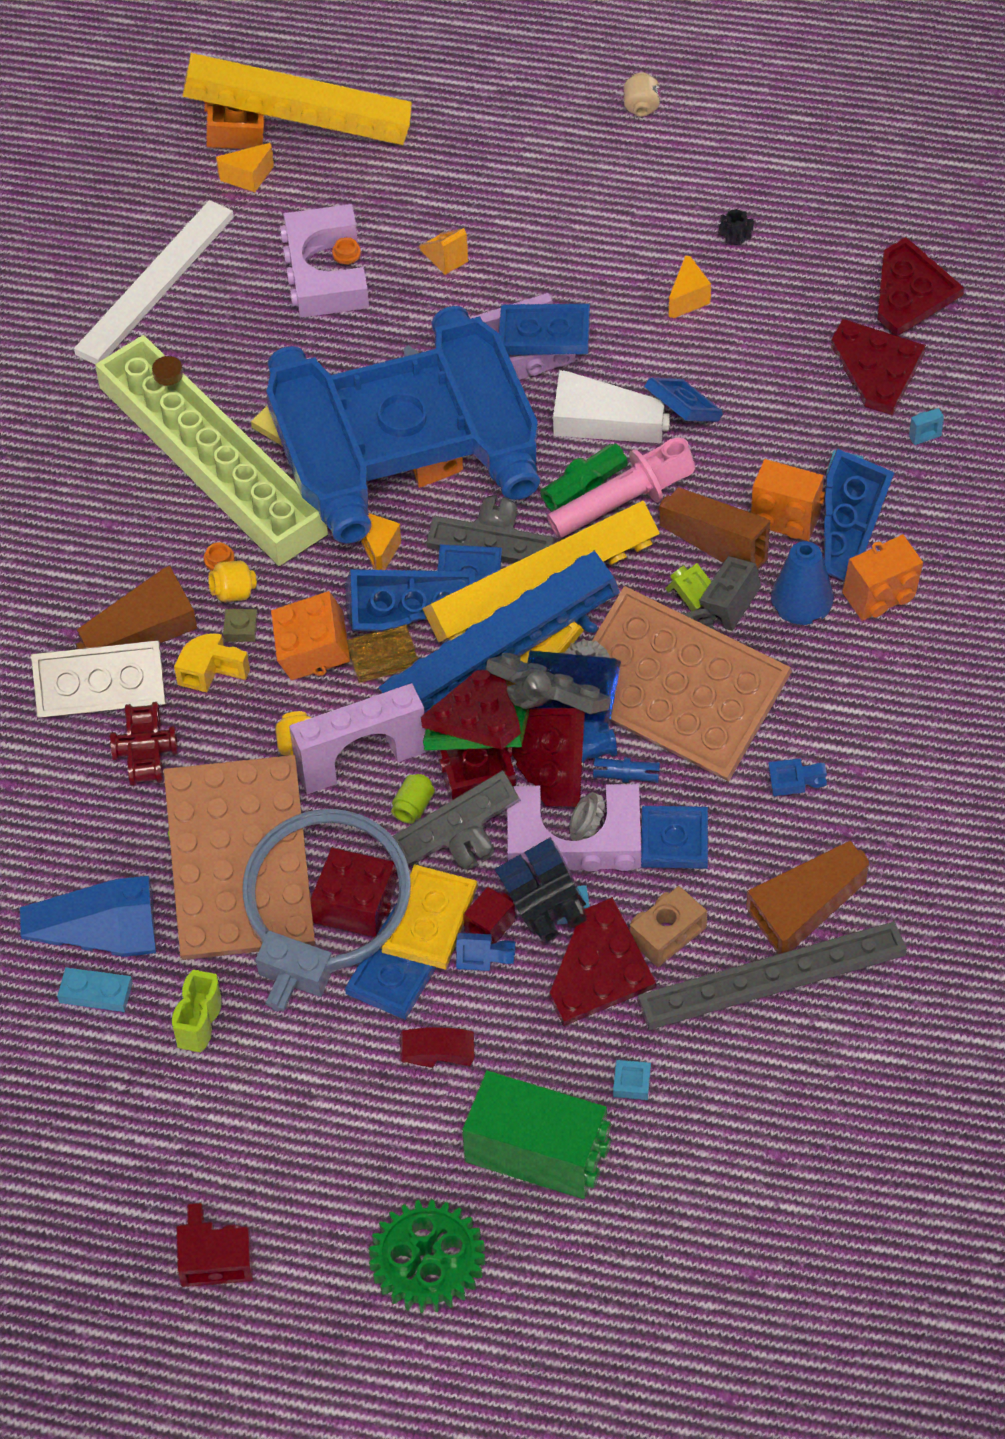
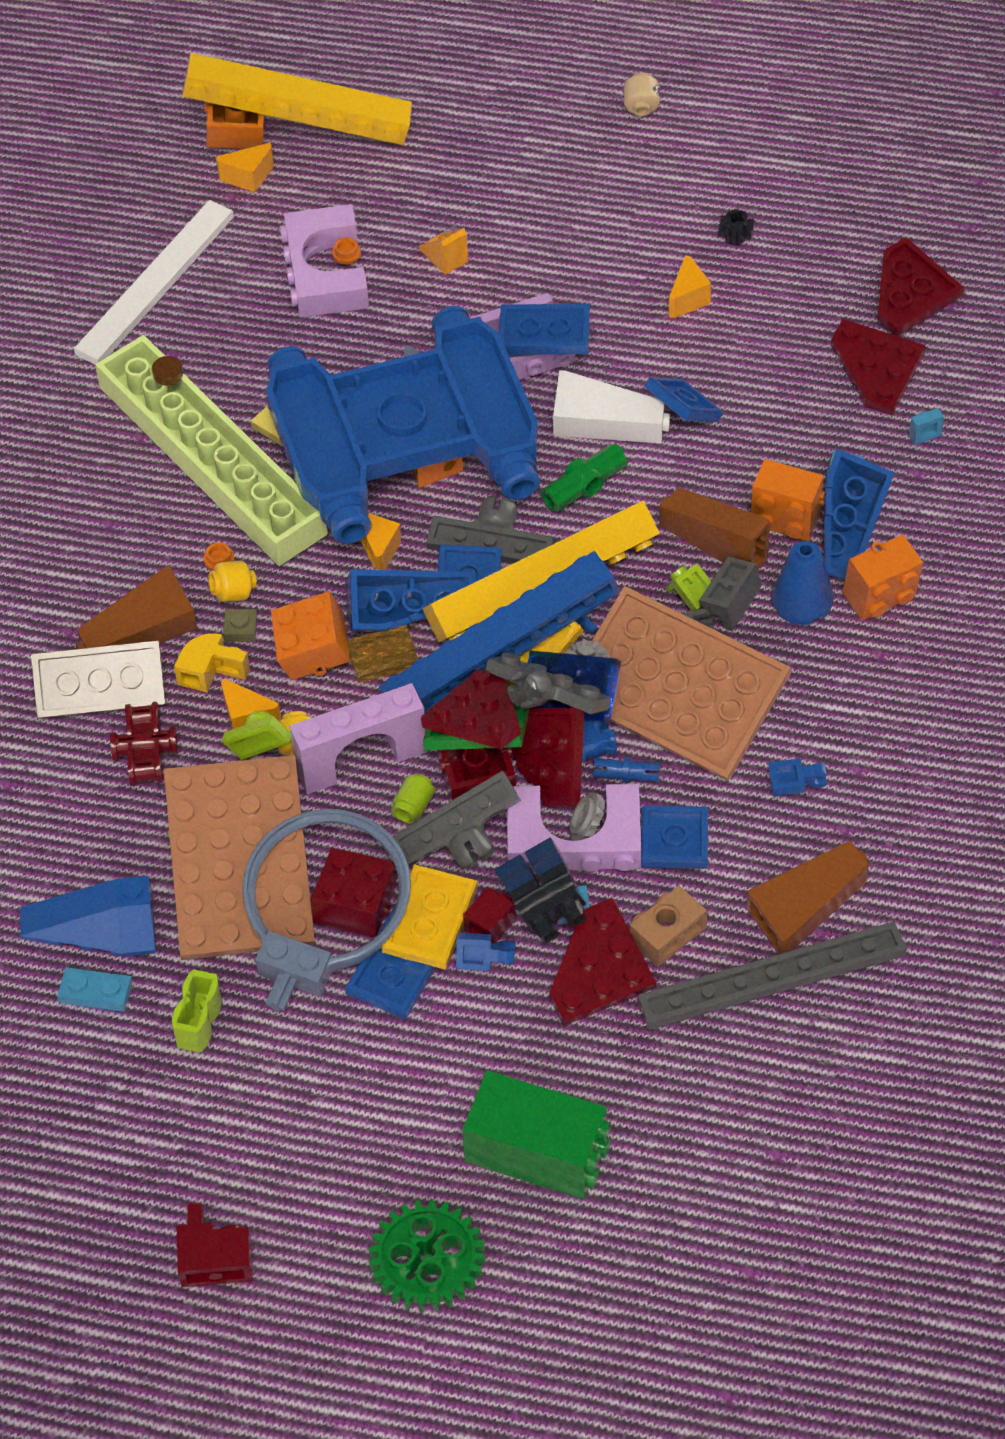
(242, 702): none -> light orange slope
(258, 735): none -> lime tile
(431, 1044): dark red slope -> none
(632, 1079): dark azure plate -> none
(649, 475): bright pink piece -> none

